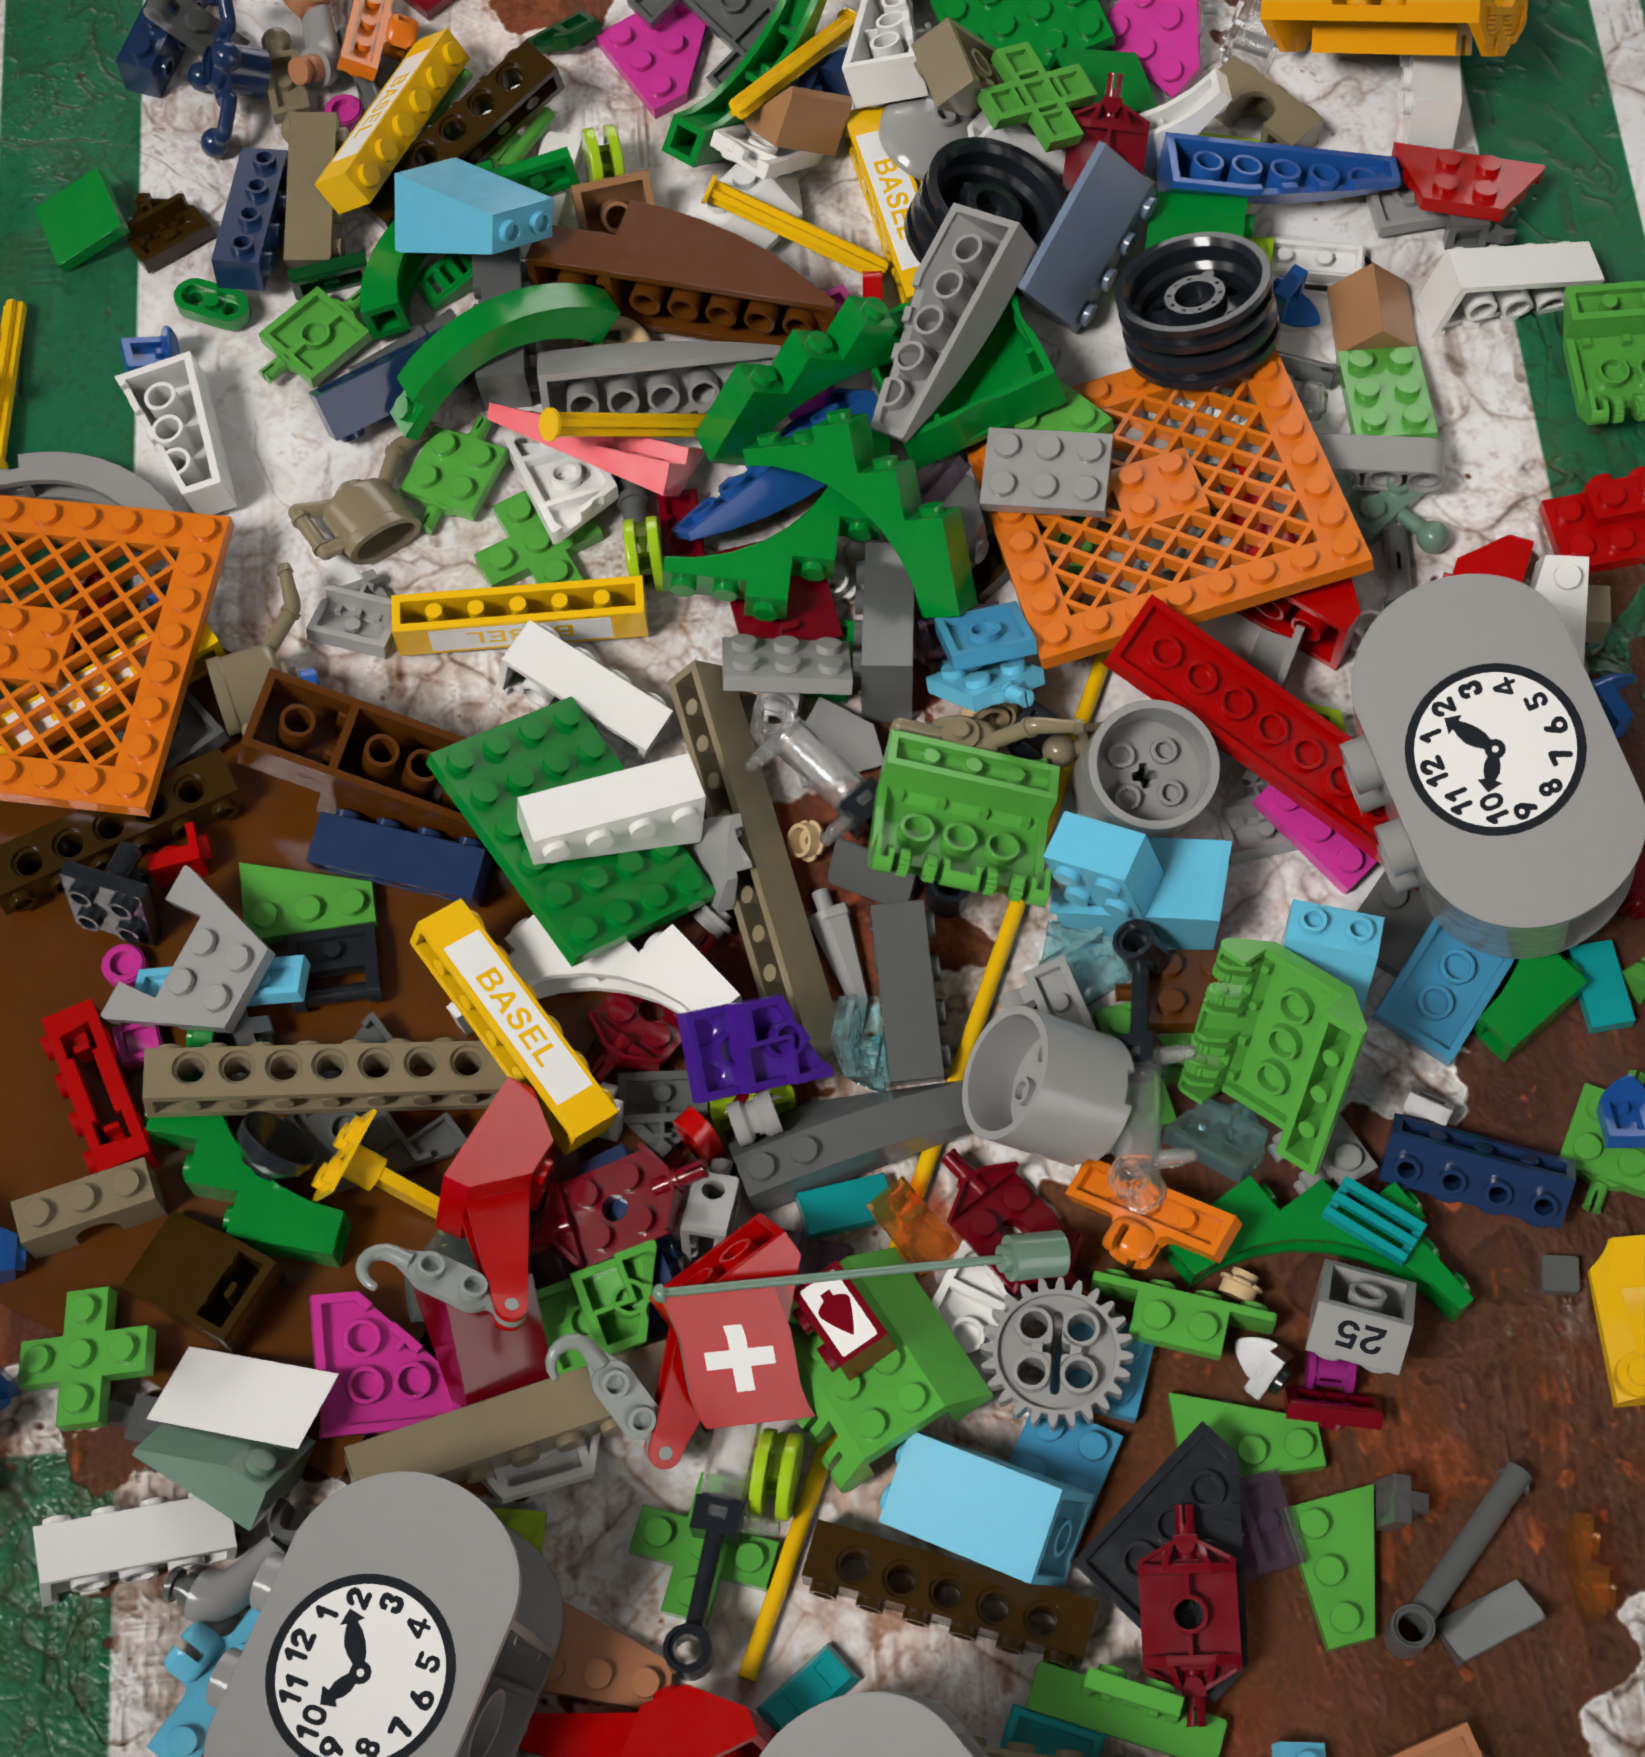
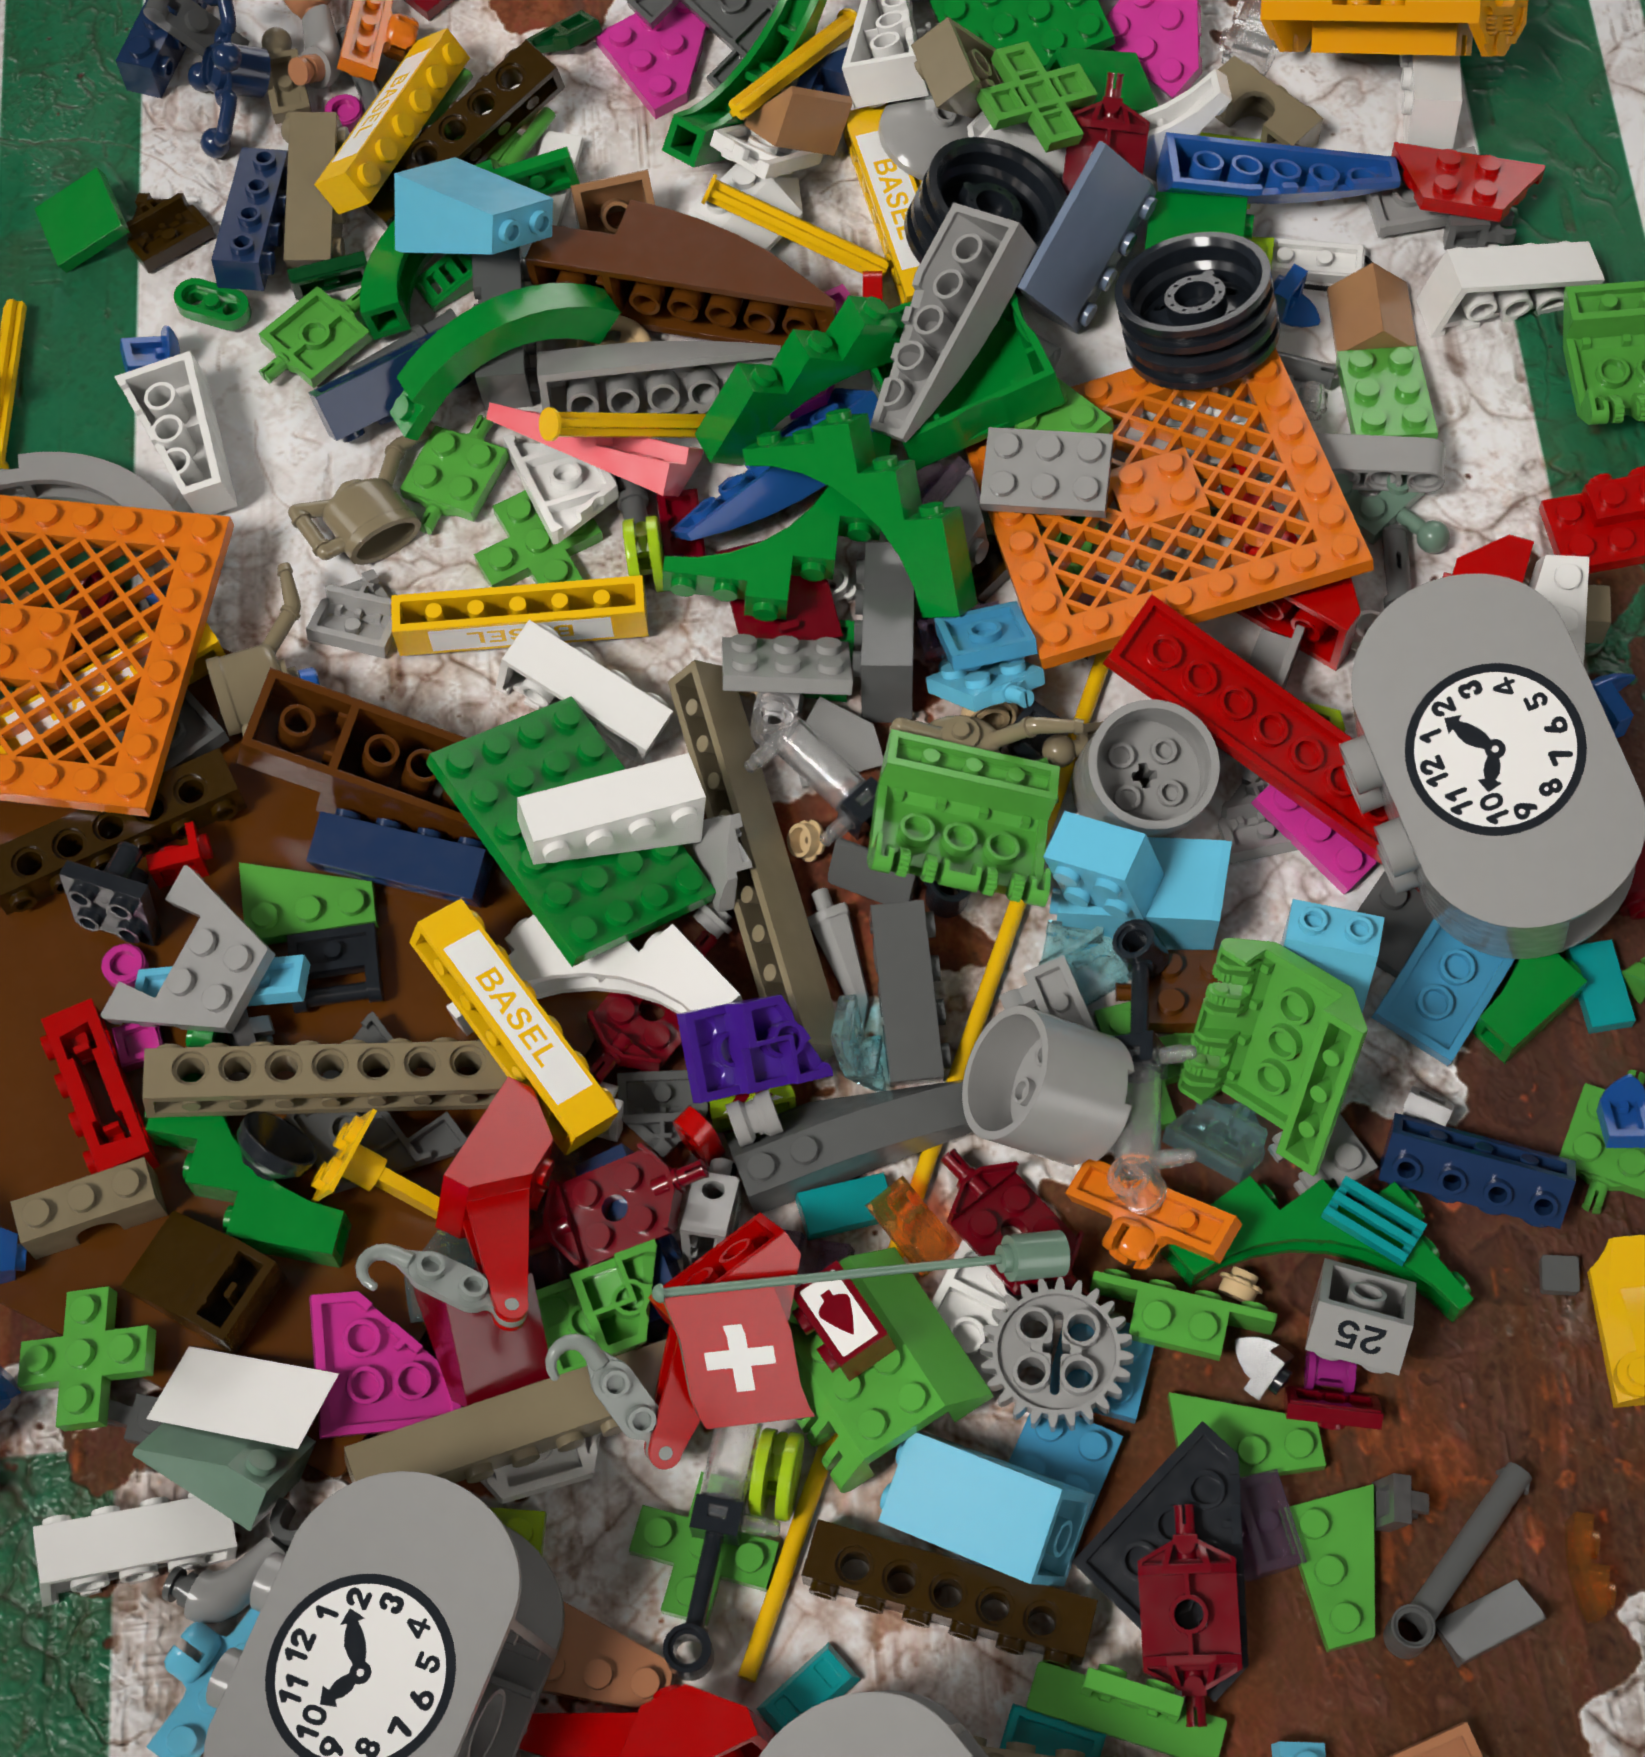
(605, 159): lime head -> none

